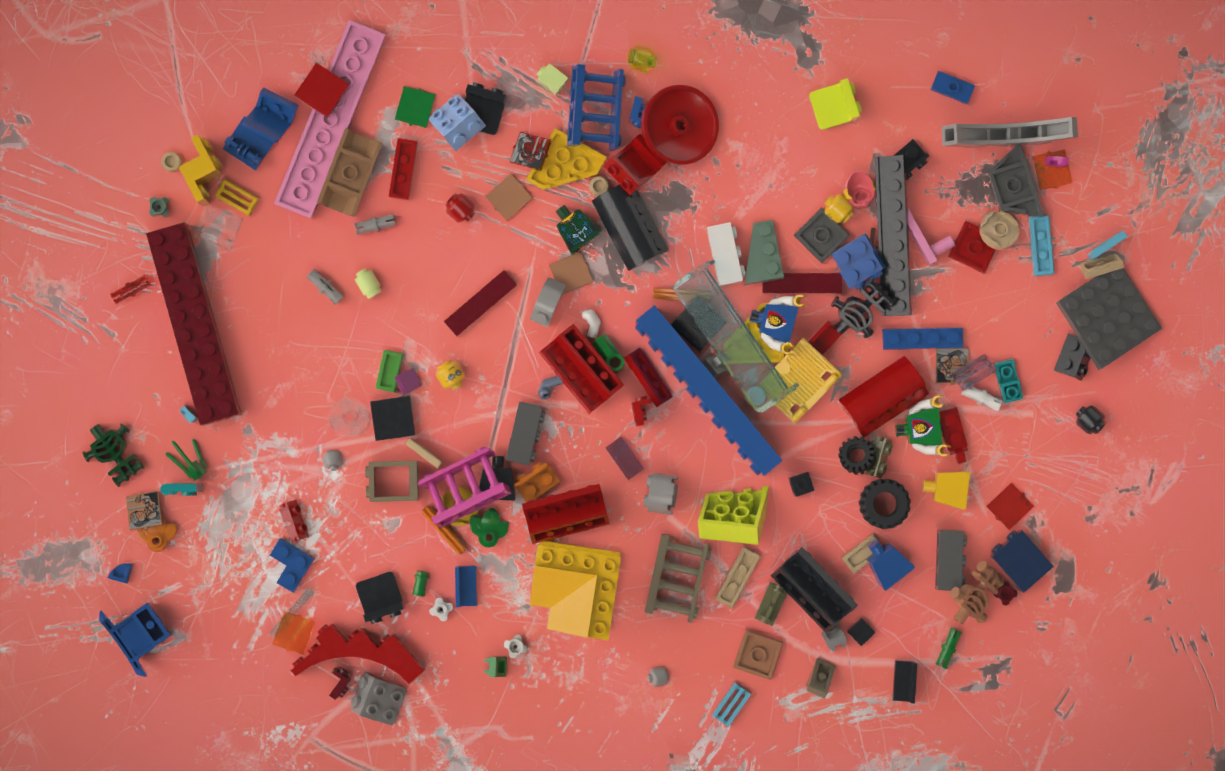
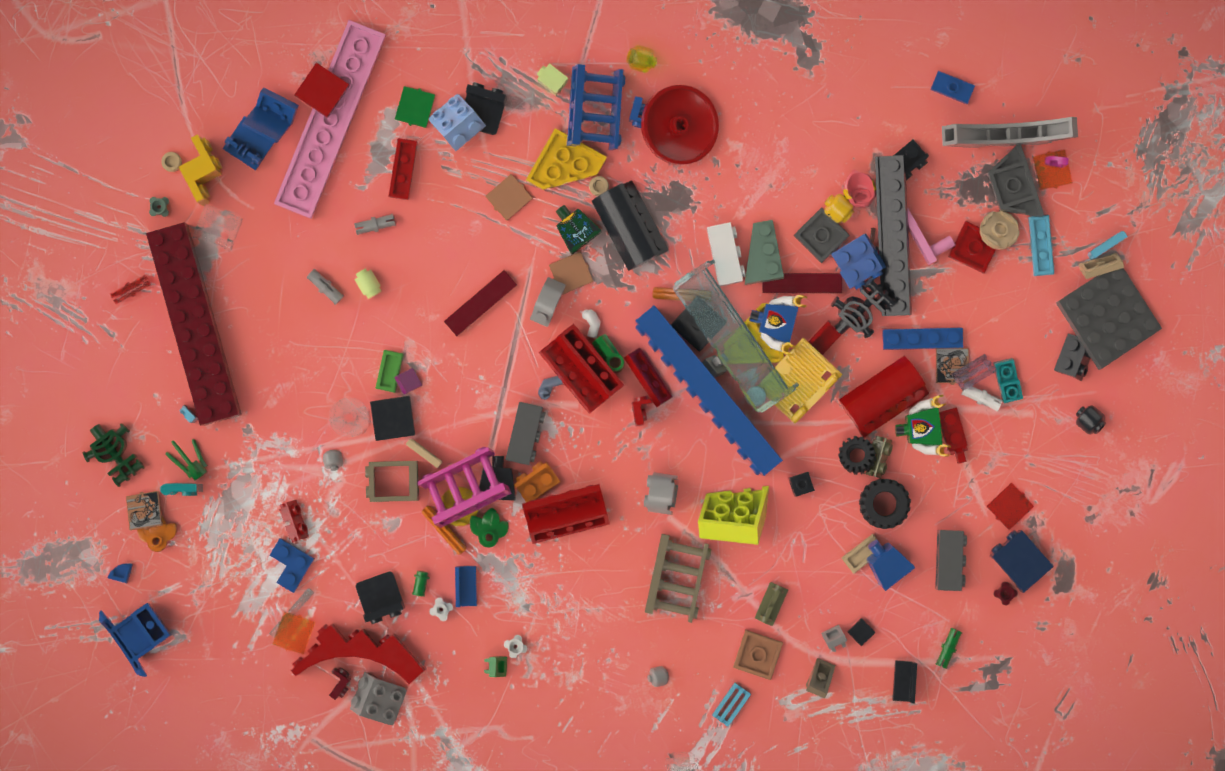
(251, 205): yellow tile -> none
(349, 173): medium nougat piece -> none
(450, 375): yellow head -> none
(460, 208): red head -> none
(530, 151): piece -> none
(576, 587): yellow panel -> none
(624, 458): tile -> none
(634, 165): red panel -> none
(737, 577): tan tile -> none
(814, 589): black brick -> none
(835, 104): neon yellow bracket -> none
(949, 488): yellow torso -> none
(978, 600): nougat piece -> none

